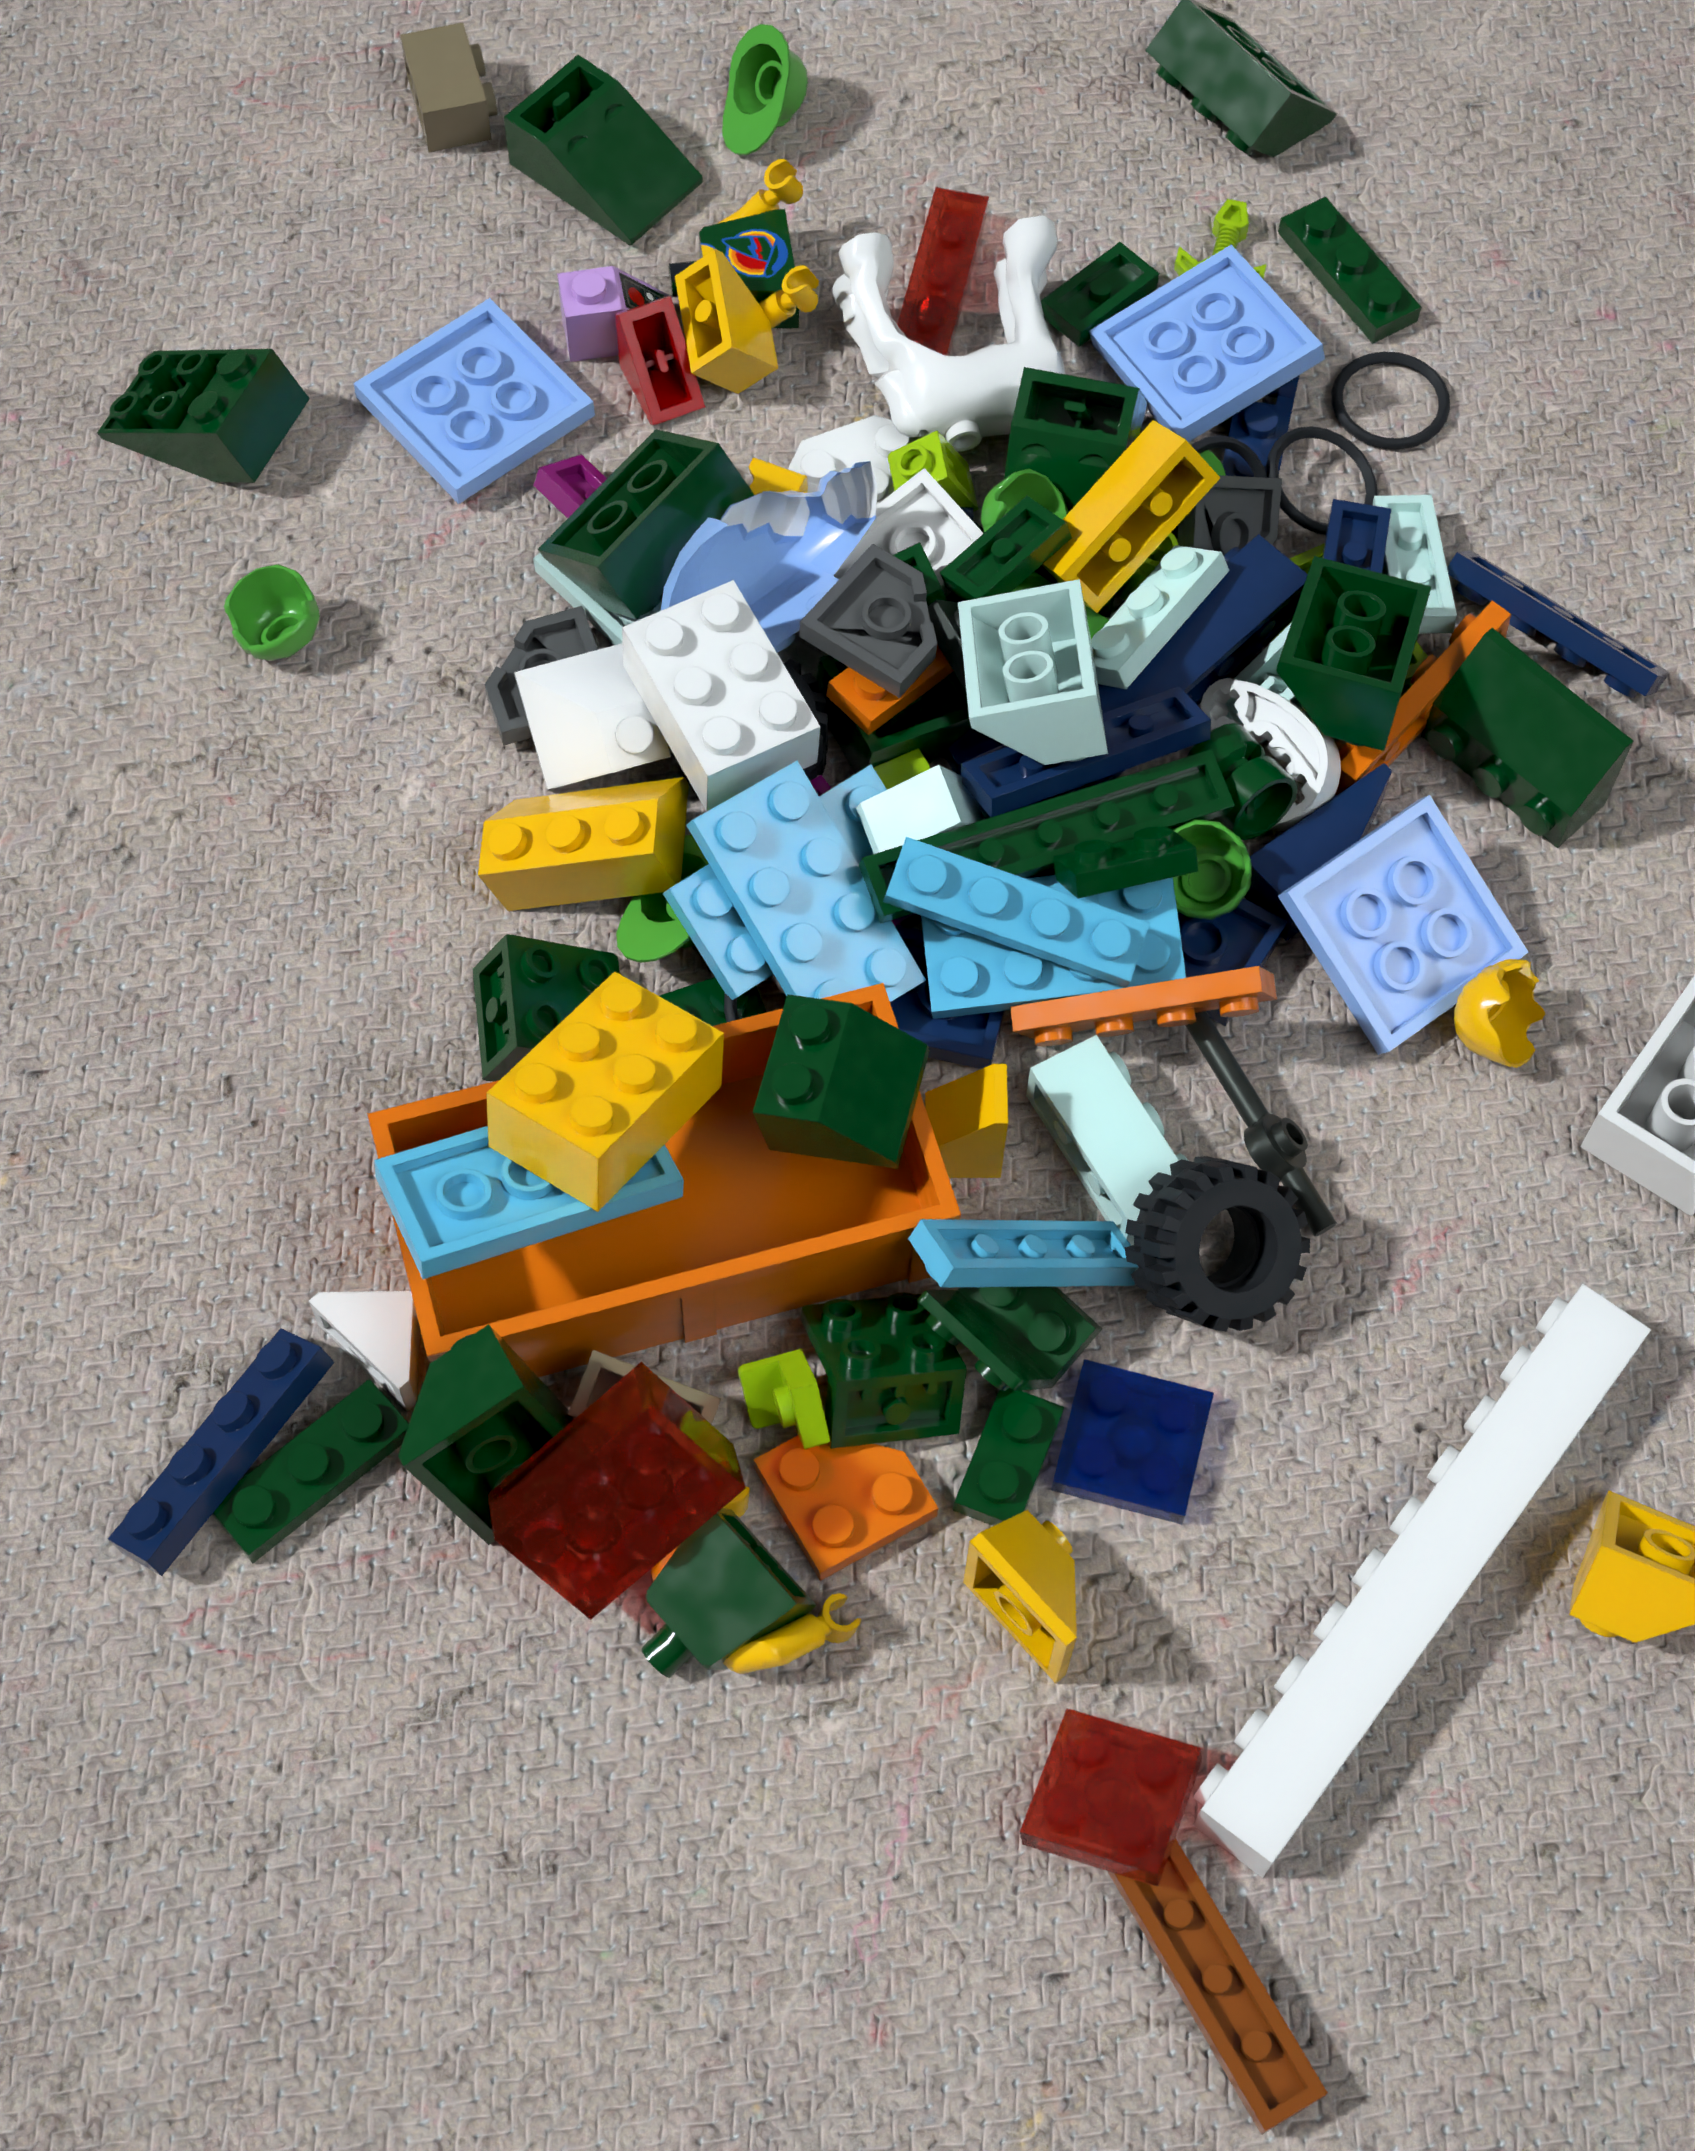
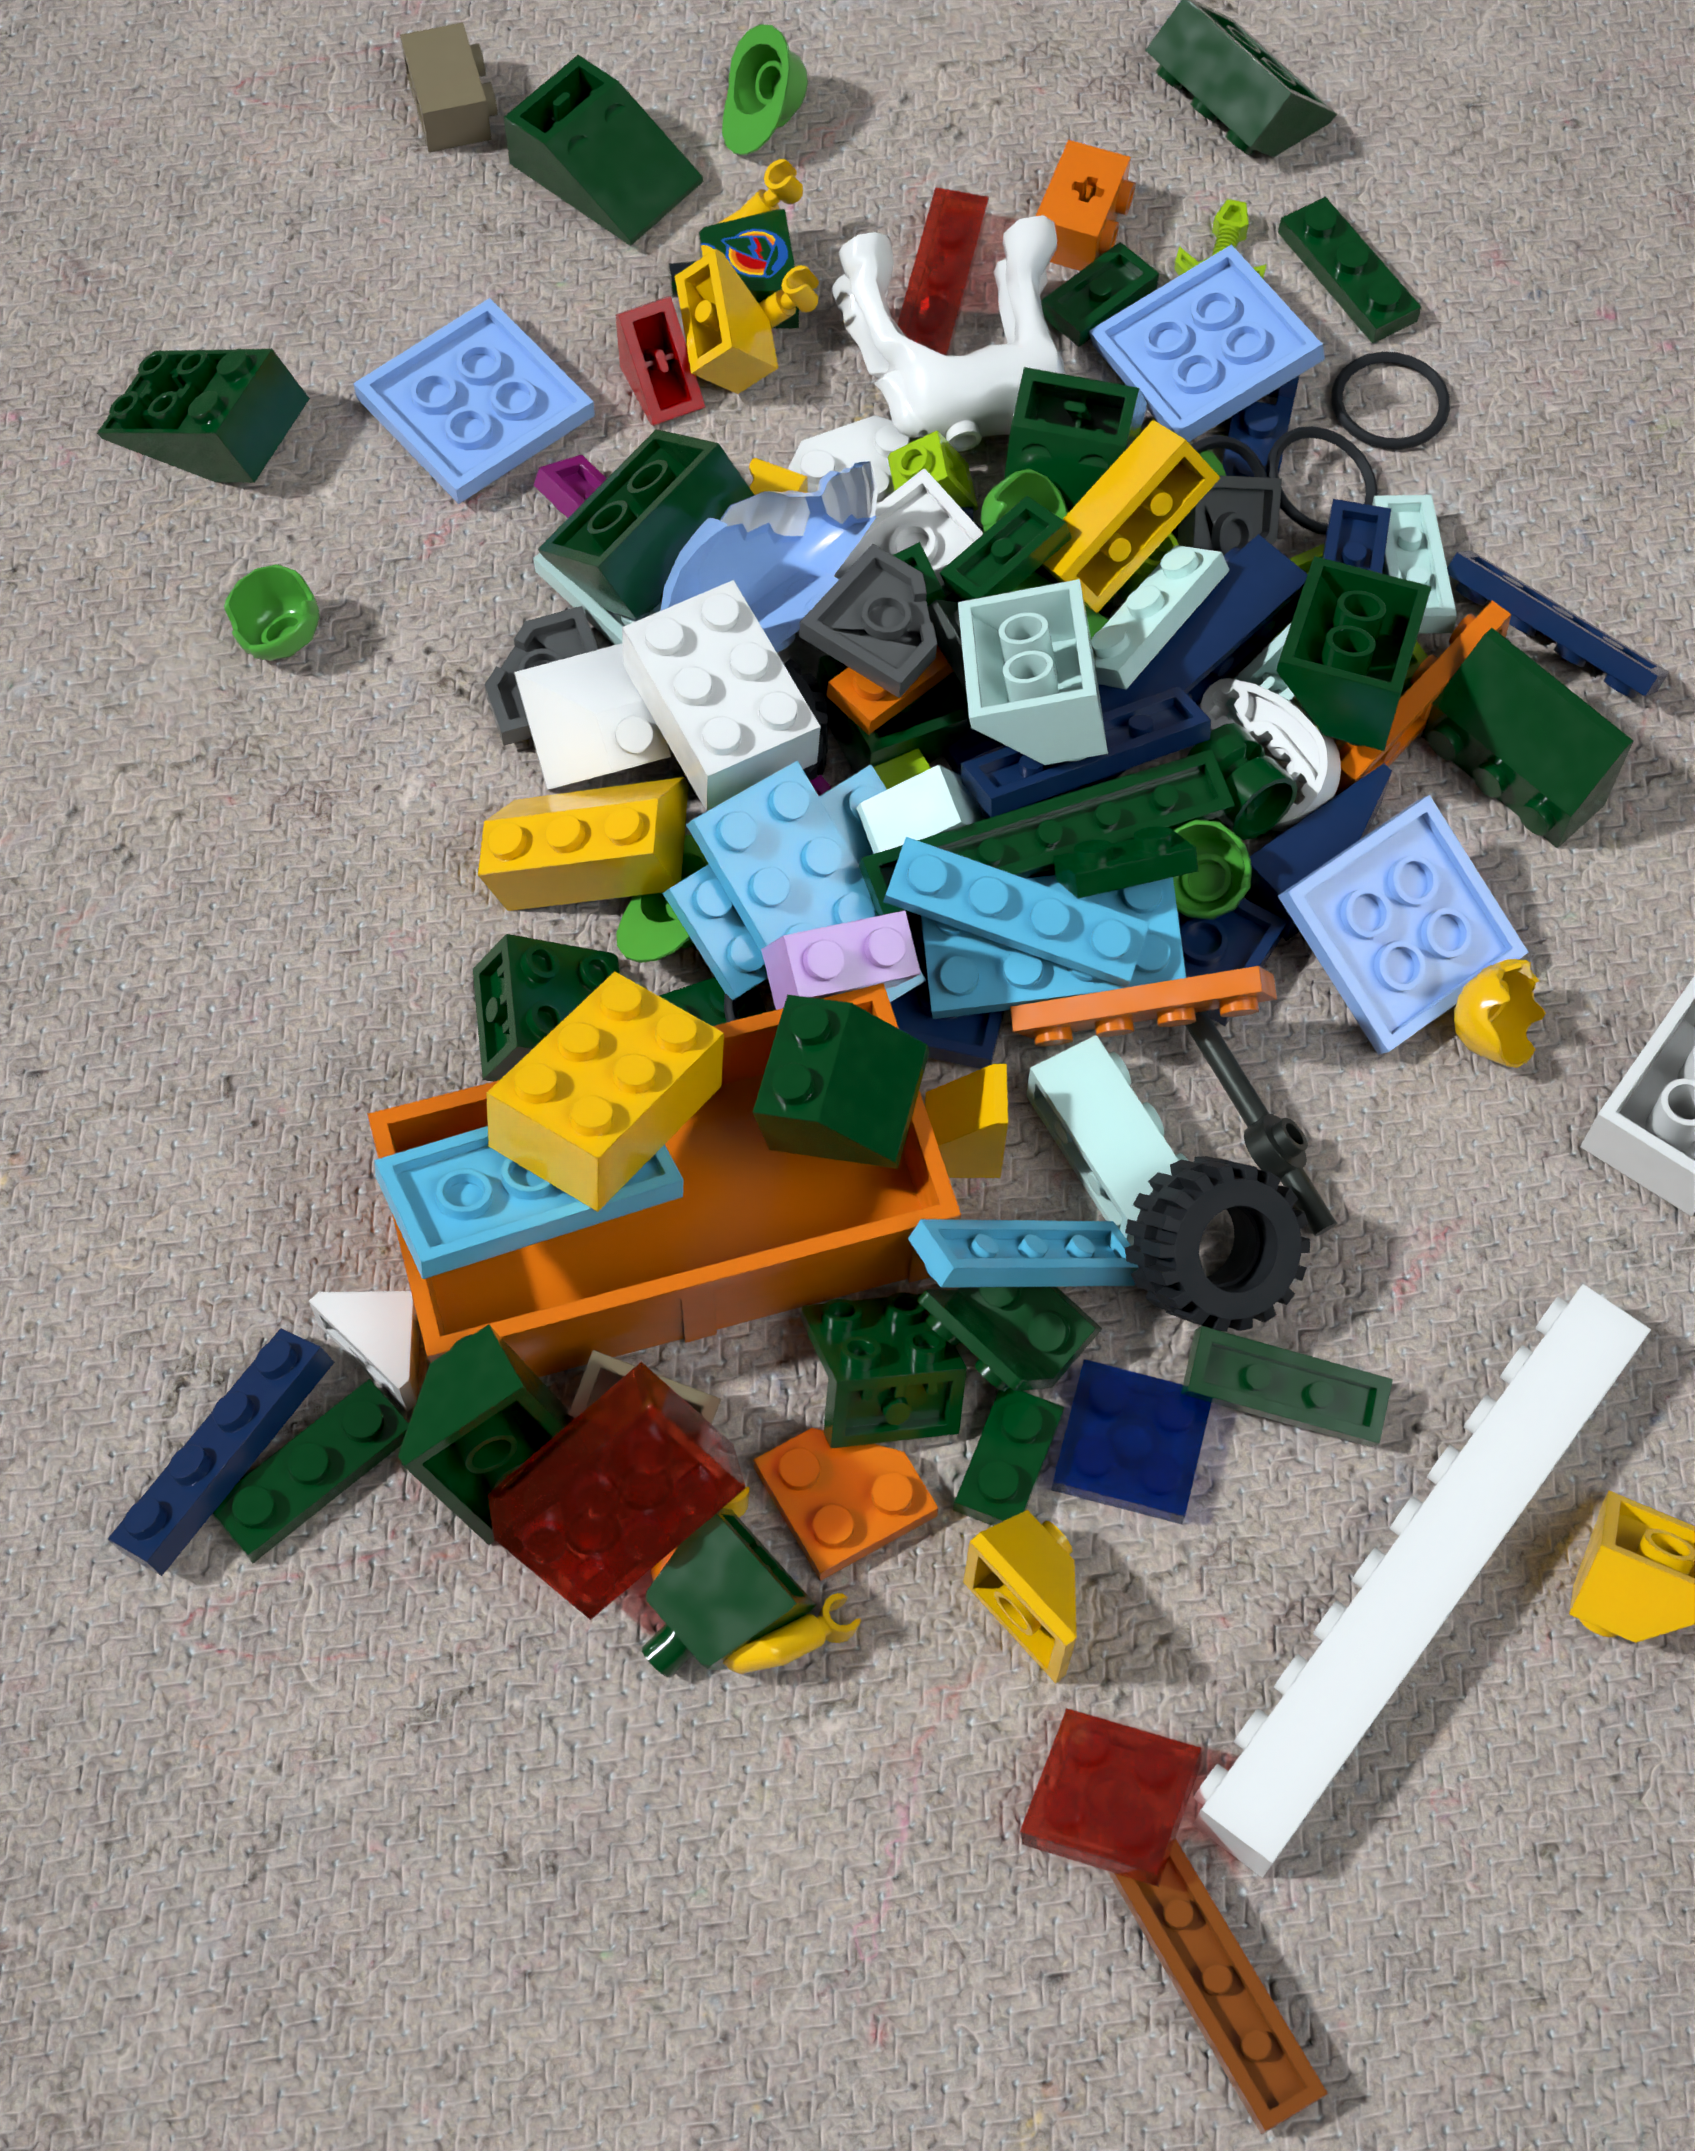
(590, 304): lavender slope -> none
(785, 1393): lime bracket -> none
(841, 958): none -> lavender brick
(1085, 201): none -> orange brick
(1287, 1386): none -> dark green plate

